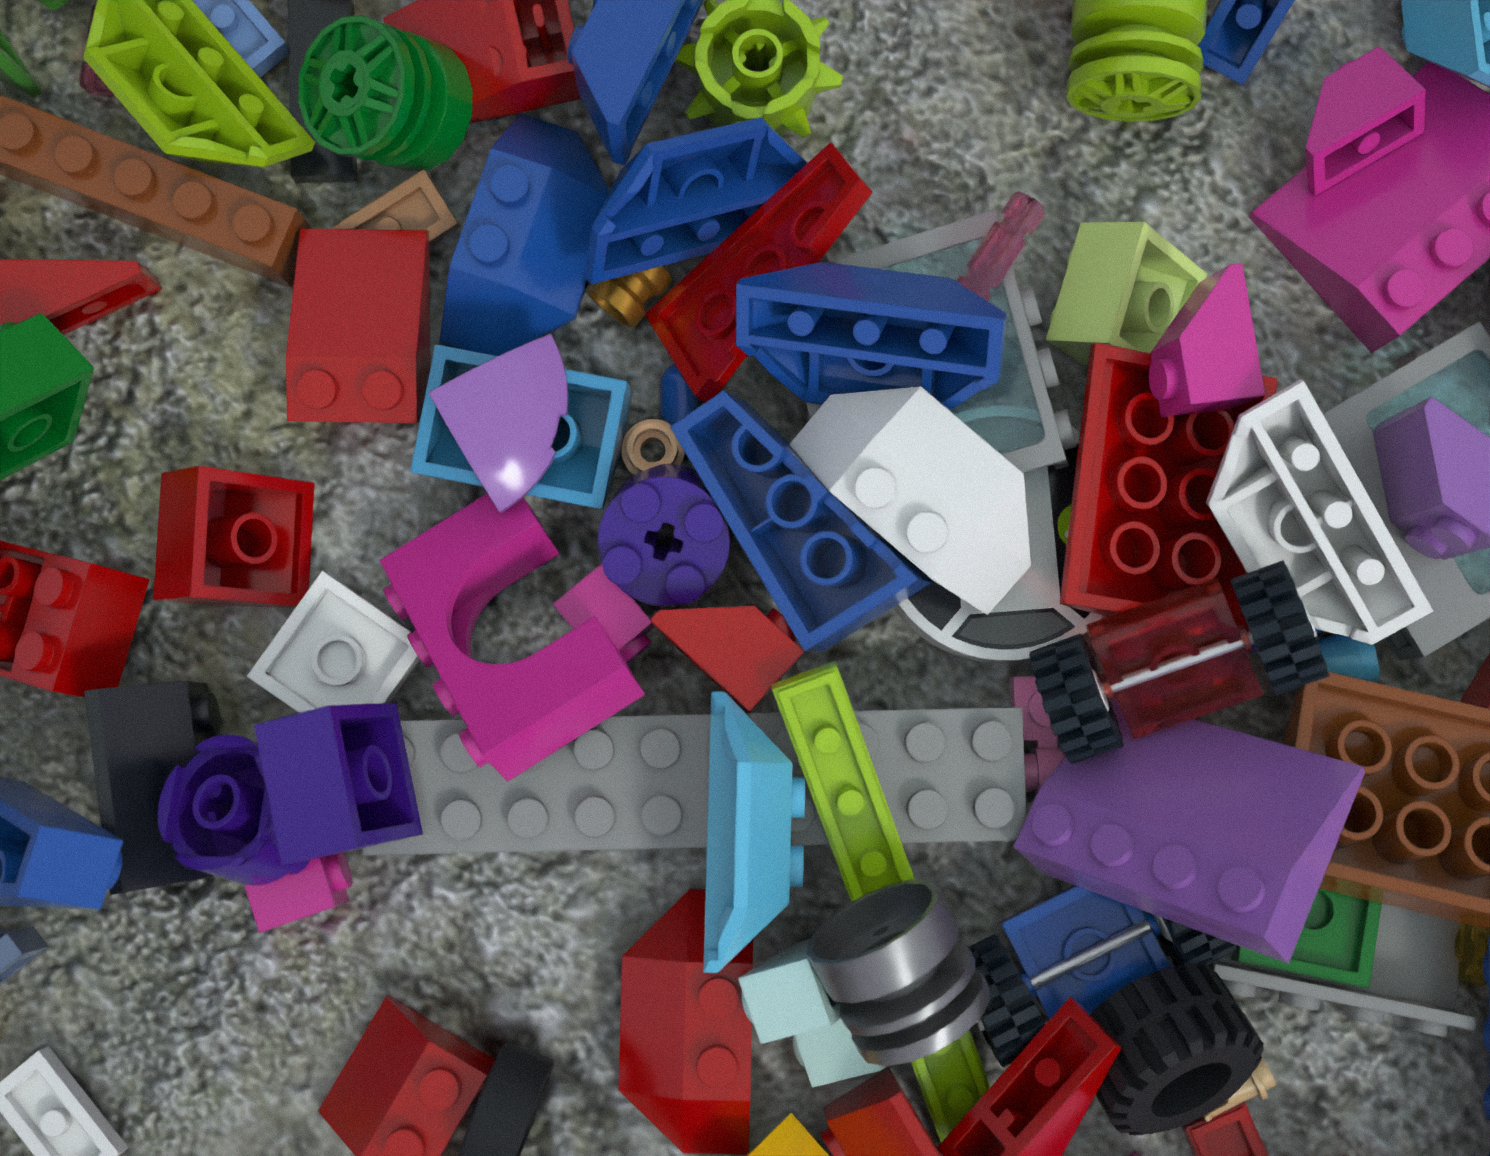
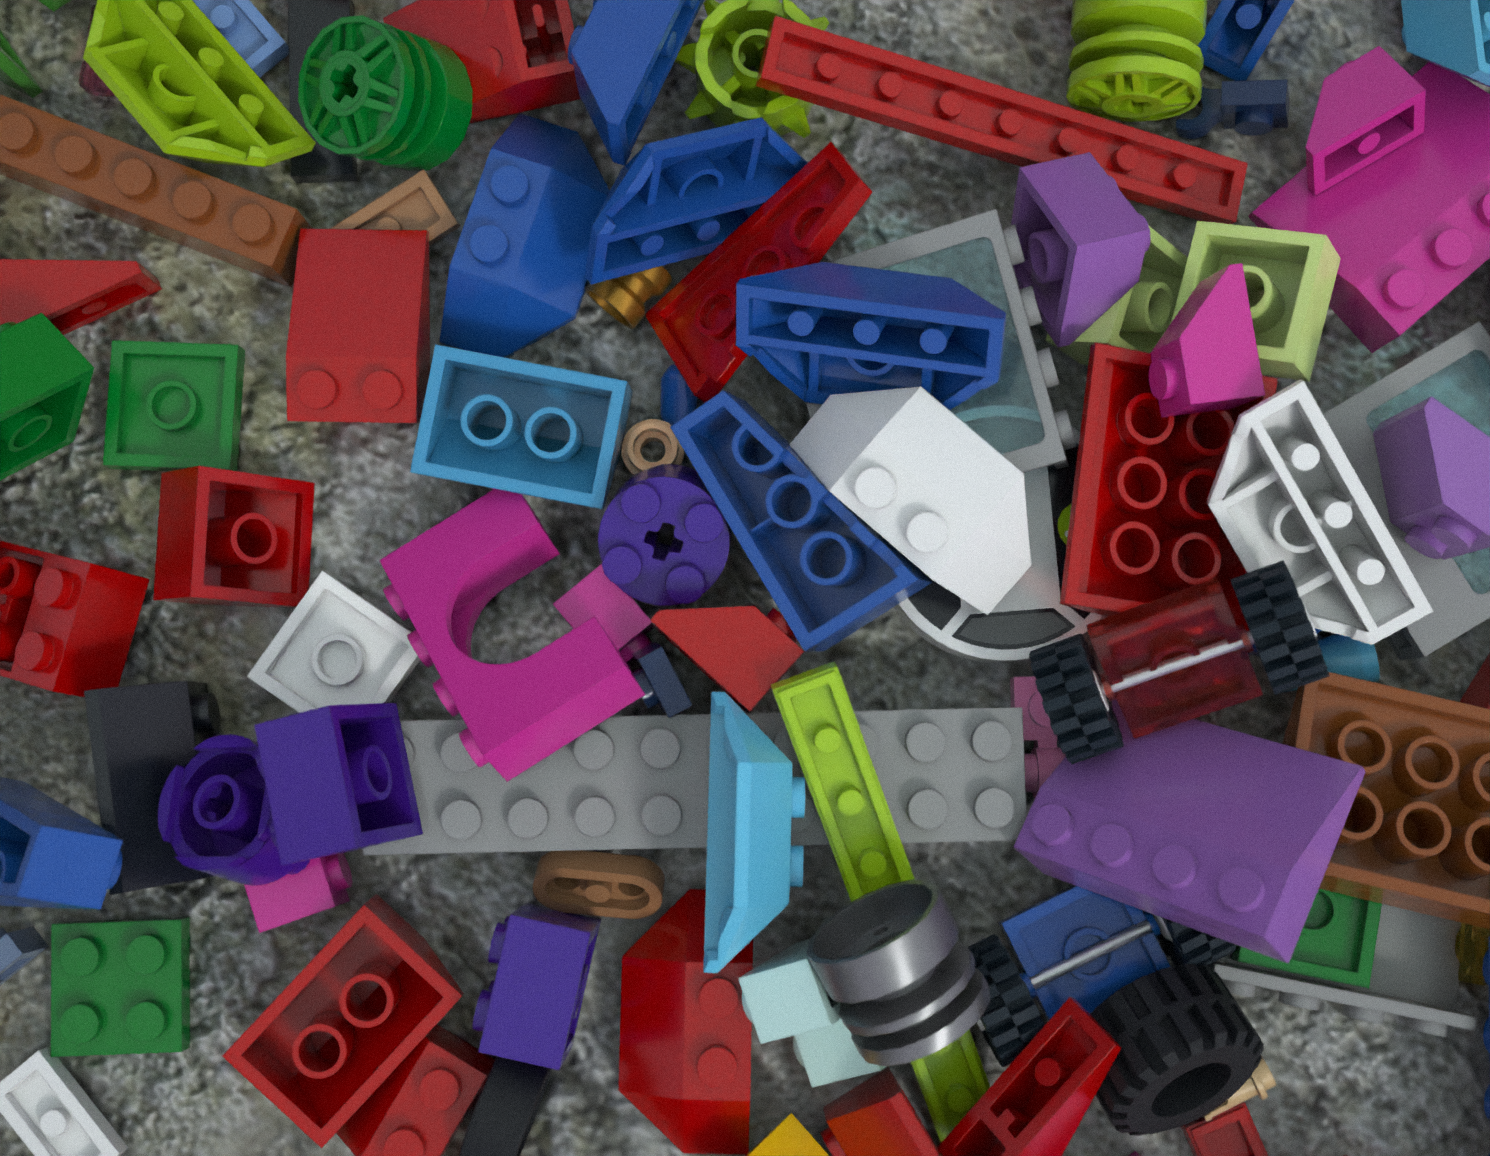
(120, 986): none -> green plate
(173, 405): none -> green plate
(346, 1021): none -> red slope
(508, 417): medium lavender brick -> none
(538, 985): none -> dark purple brick
(599, 884): none -> medium nougat plate
(659, 681): none -> dark blue plate
(994, 119): none -> red plate
(1002, 244): clear pink axle -> none
(1077, 242): none -> medium lavender slope
(1245, 106): none -> dark blue plate
(1286, 284): none -> yellowish green brick

